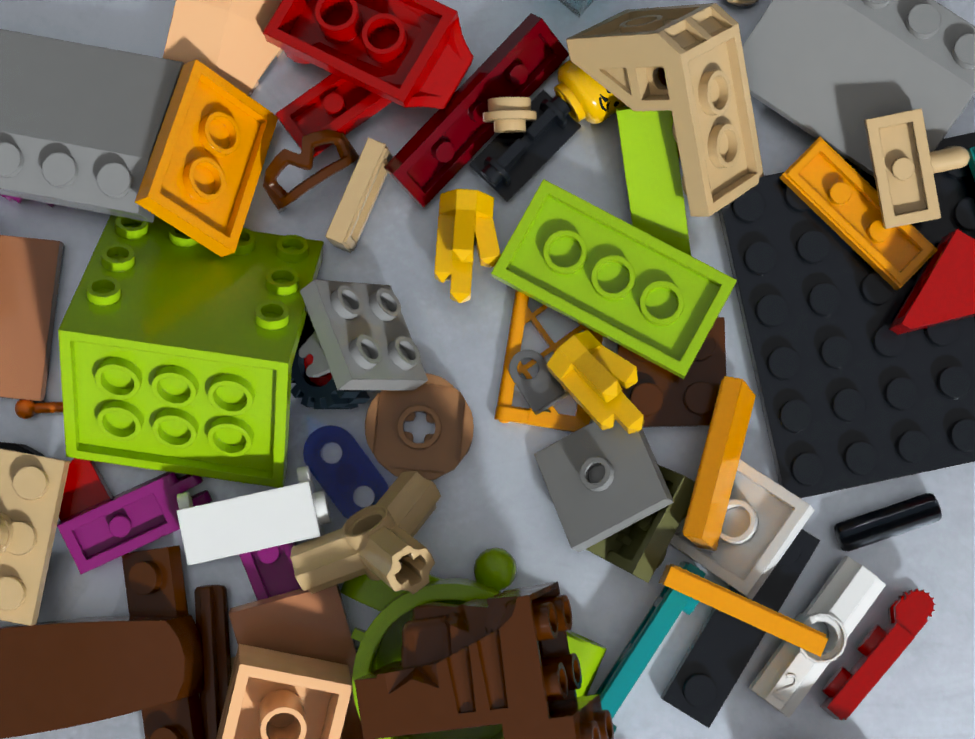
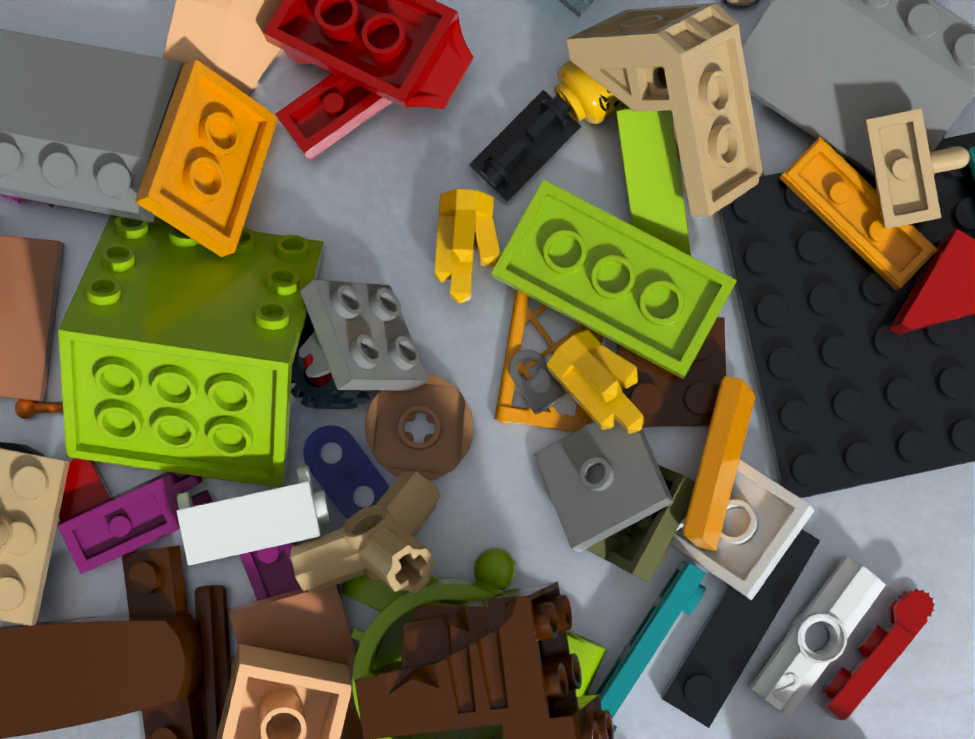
(305, 161): reddish brown helmet -> none
(359, 196): tan tile -> none
(458, 130): dark red plate -> none
(509, 114): tan plate -> none
(744, 609): light orange tile -> none
(887, 522): black axle -> none

